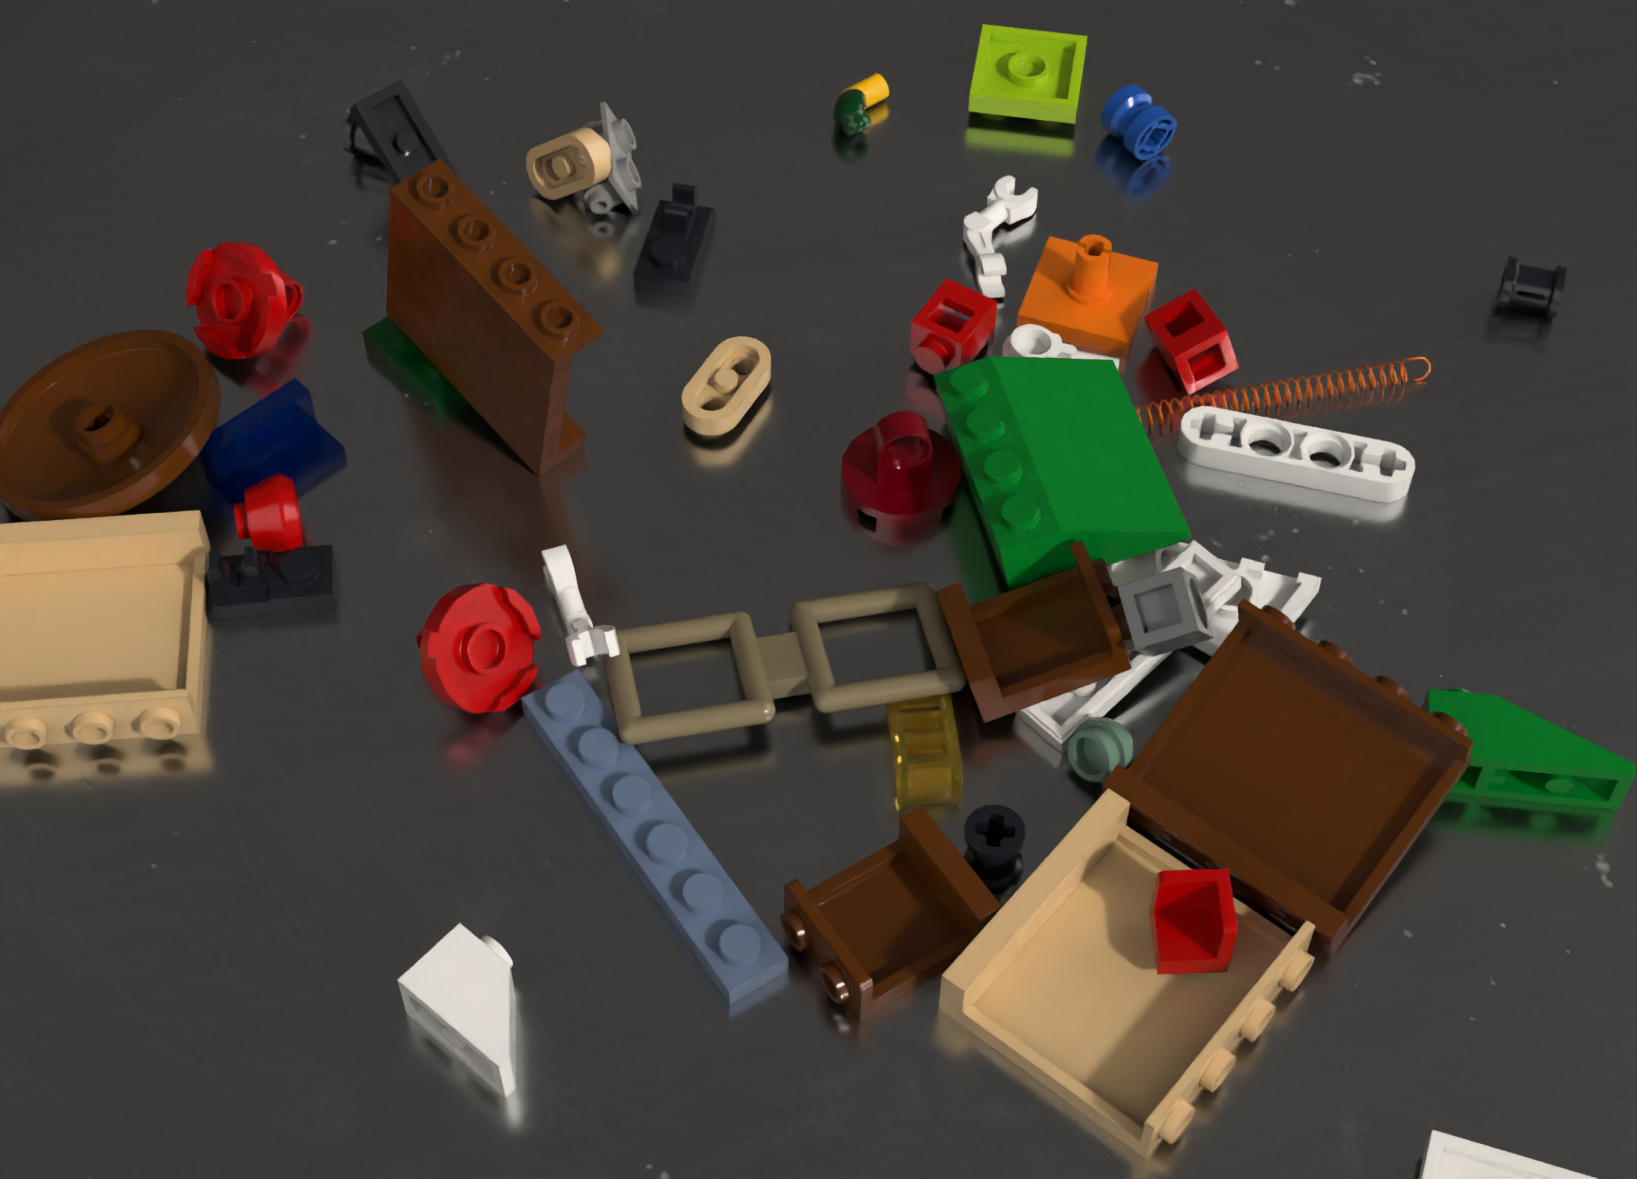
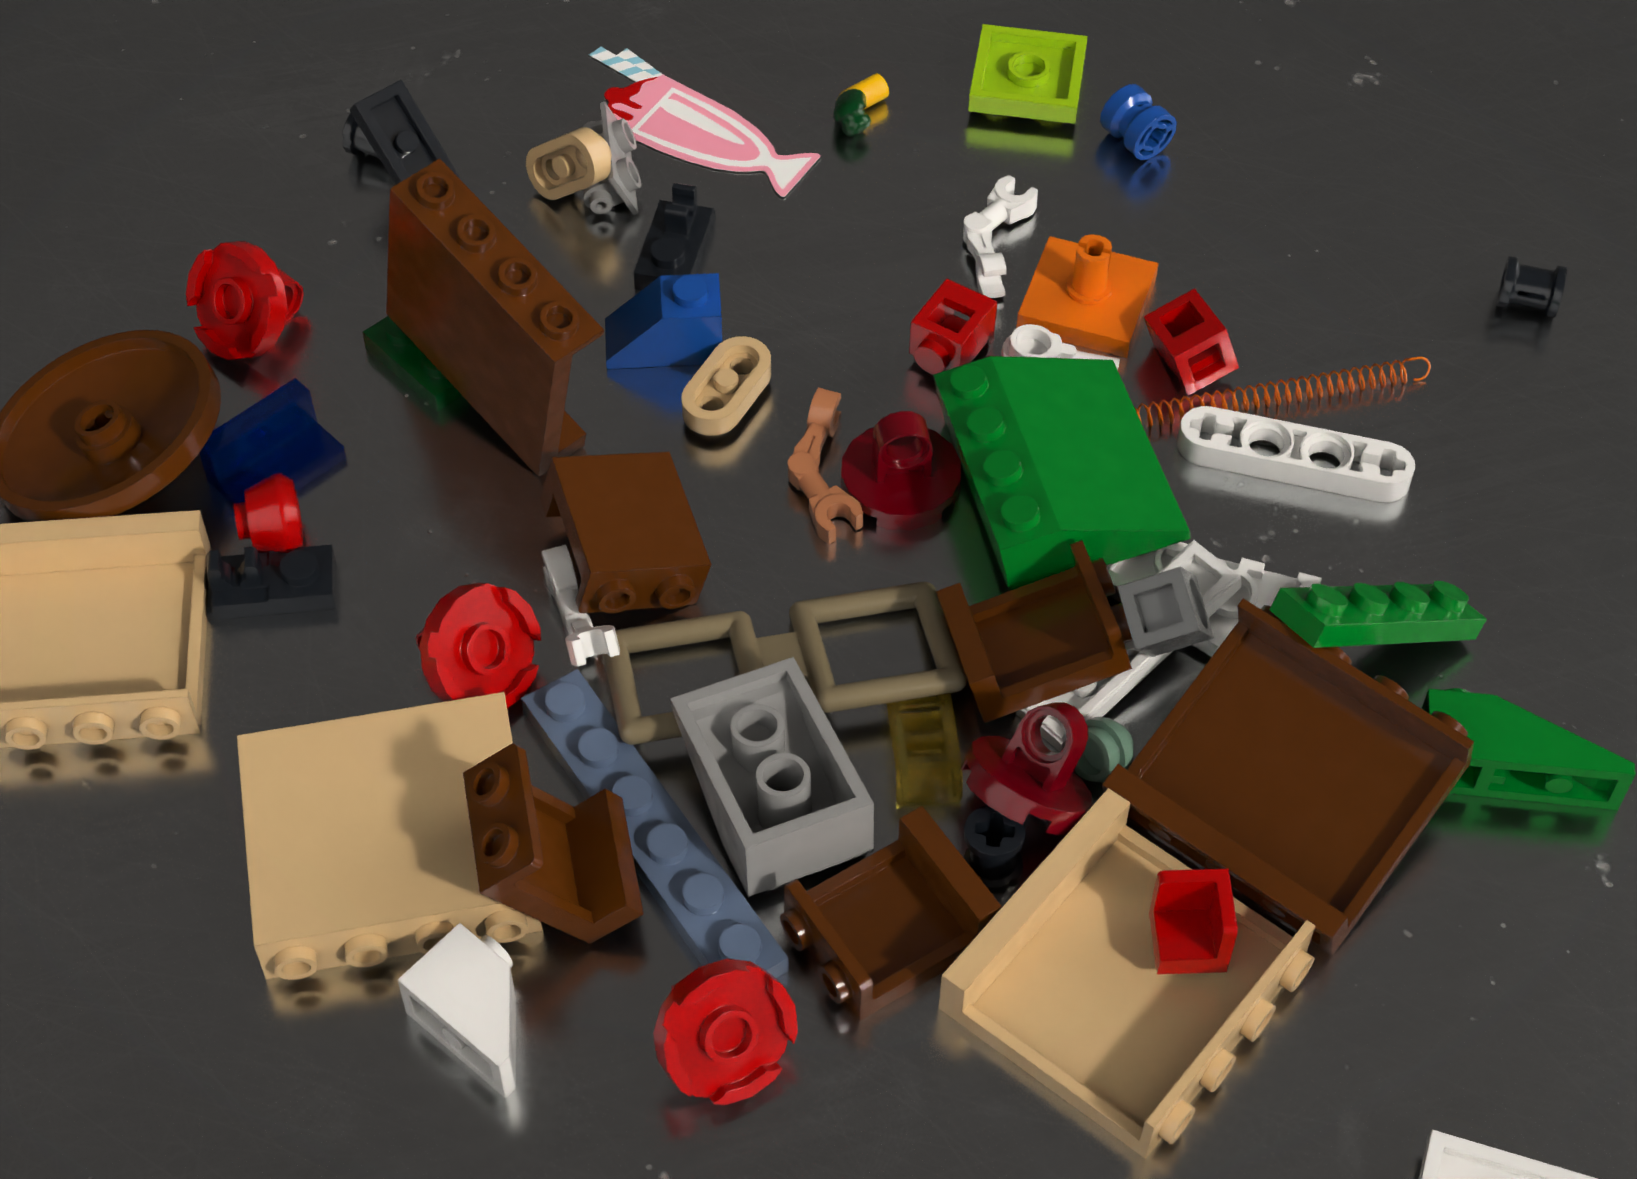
(368, 836): none -> tan panel
(549, 856): none -> reddish brown panel
(627, 530): none -> reddish brown panel
(666, 323): none -> blue slope
(694, 126): none -> sticker
(724, 1031): none -> red tile
(774, 776): none -> light grey slope
(804, 470): none -> nougat piece
(1028, 778): none -> dark red tile
(1378, 614): none -> green plate

